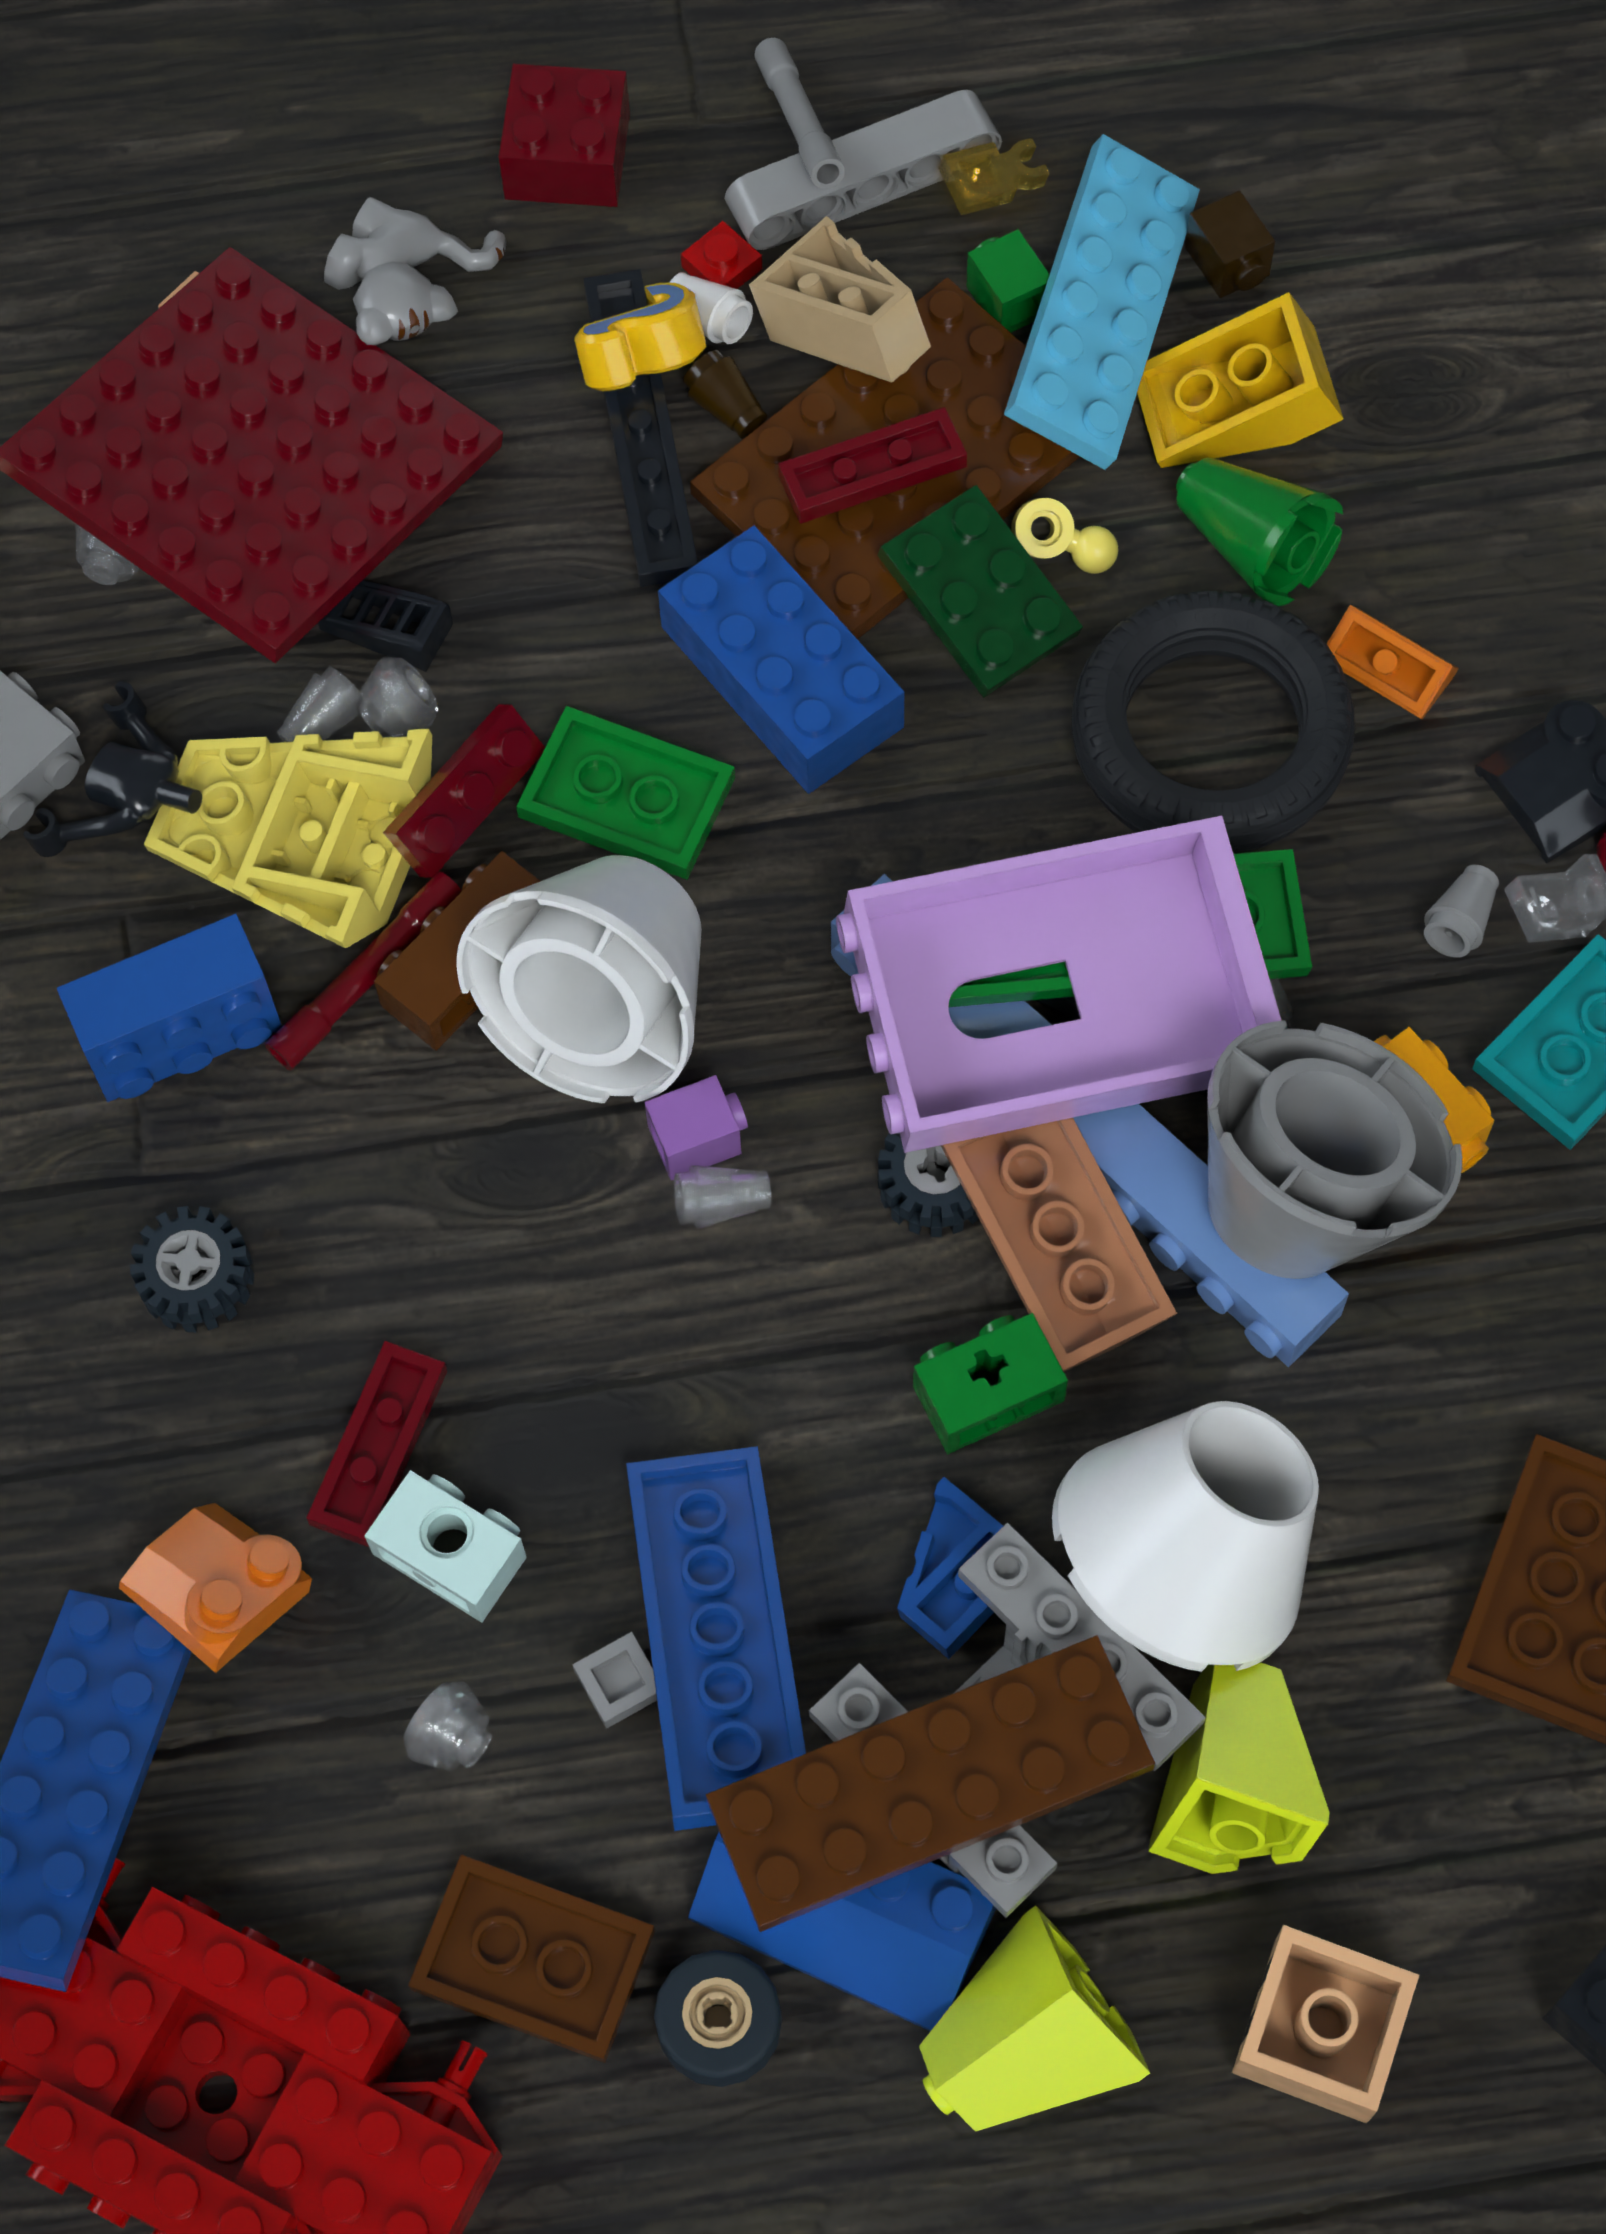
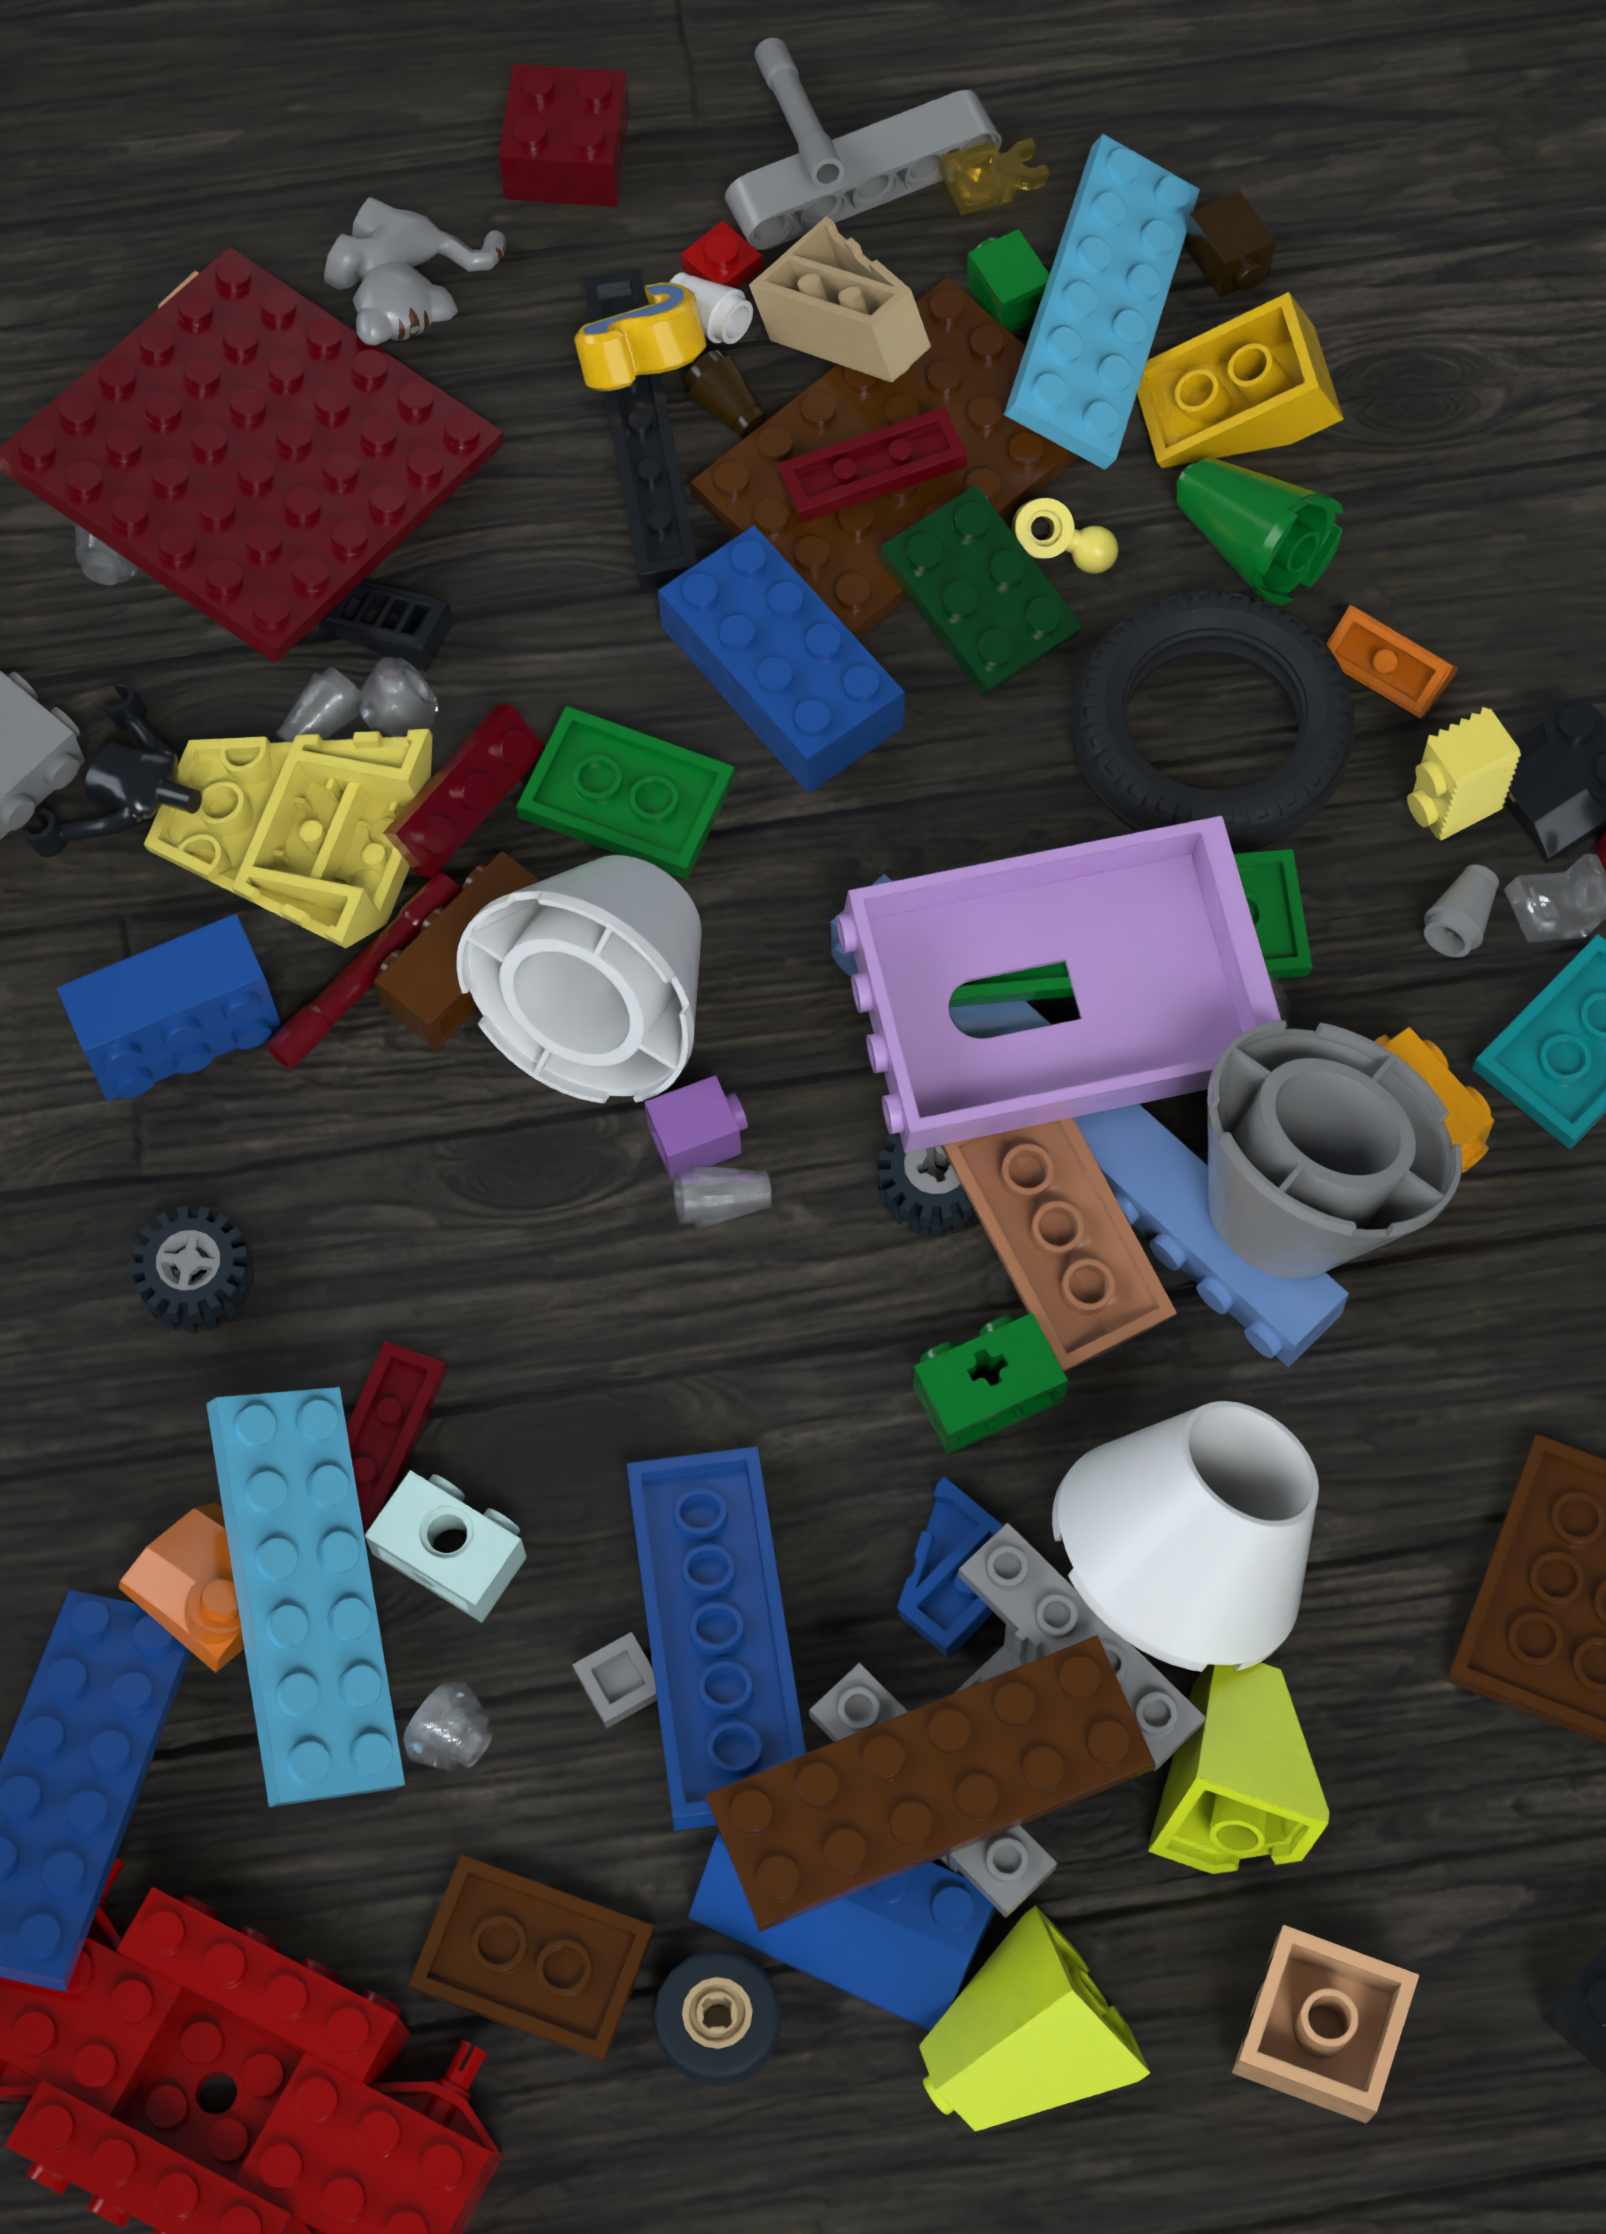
(304, 1595): none -> medium azure plate
(1463, 774): none -> light yellow brick

